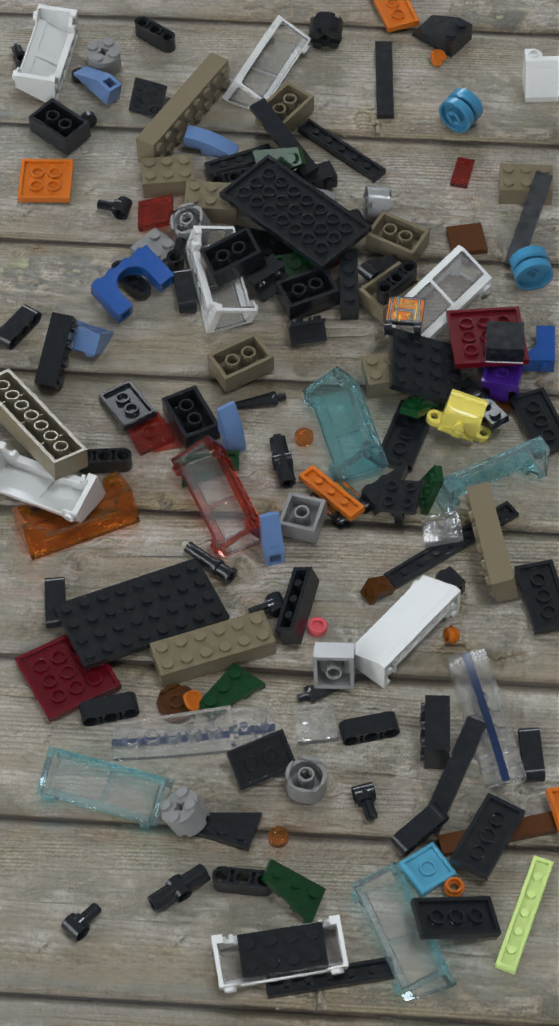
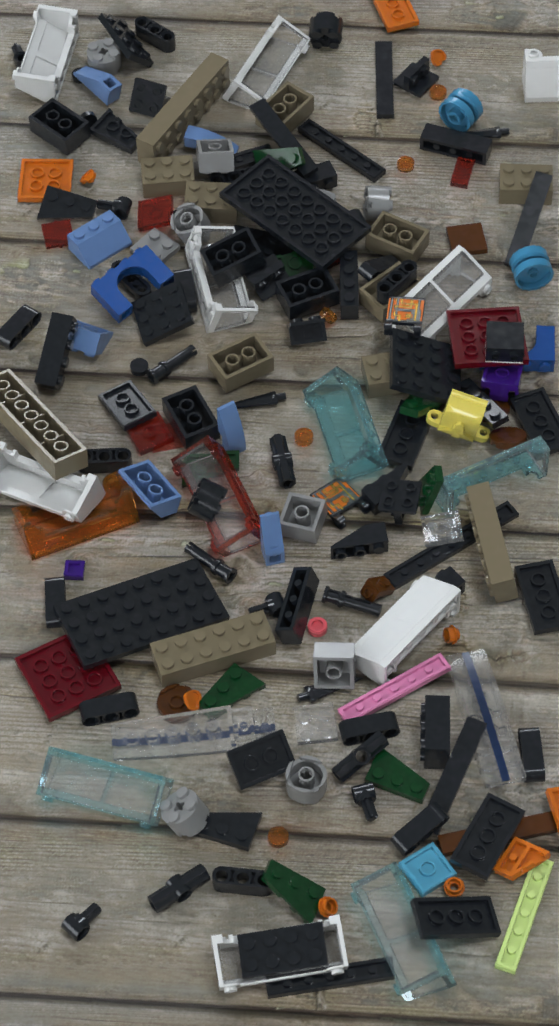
(56, 233): none -> clear red piece
(64, 204): none -> black wing
(74, 570): none -> dark purple tile
(88, 177): none -> orange piece
(98, 239): none -> medium blue slope
(113, 131): none -> black wing
(126, 40): none -> black plate
(139, 366): none -> black tile
(152, 487): none -> medium blue slope
(162, 313): none -> black plate
(165, 367): none -> black pin
(177, 254): black axle -> none
(206, 500): none -> black brick
(215, 156): none -> light grey brick
(327, 906): none -> orange plate
(329, 315): none -> clear orange tile
(332, 493): orange plate -> none
(342, 599): none -> black pin
(365, 540): none -> black slope
(369, 748): none -> black piece
(396, 688): none -> bright pink tile
(396, 777): none -> dark green wing
(405, 164): none -> clear orange tile
(417, 78): none -> black bracket
(438, 92): none -> clear orange tile
(445, 33): black slope -> none
(455, 143): none -> black brick
(494, 132): none -> black bar
(507, 437): none -> reddish brown tile
(520, 859): none -> orange wing

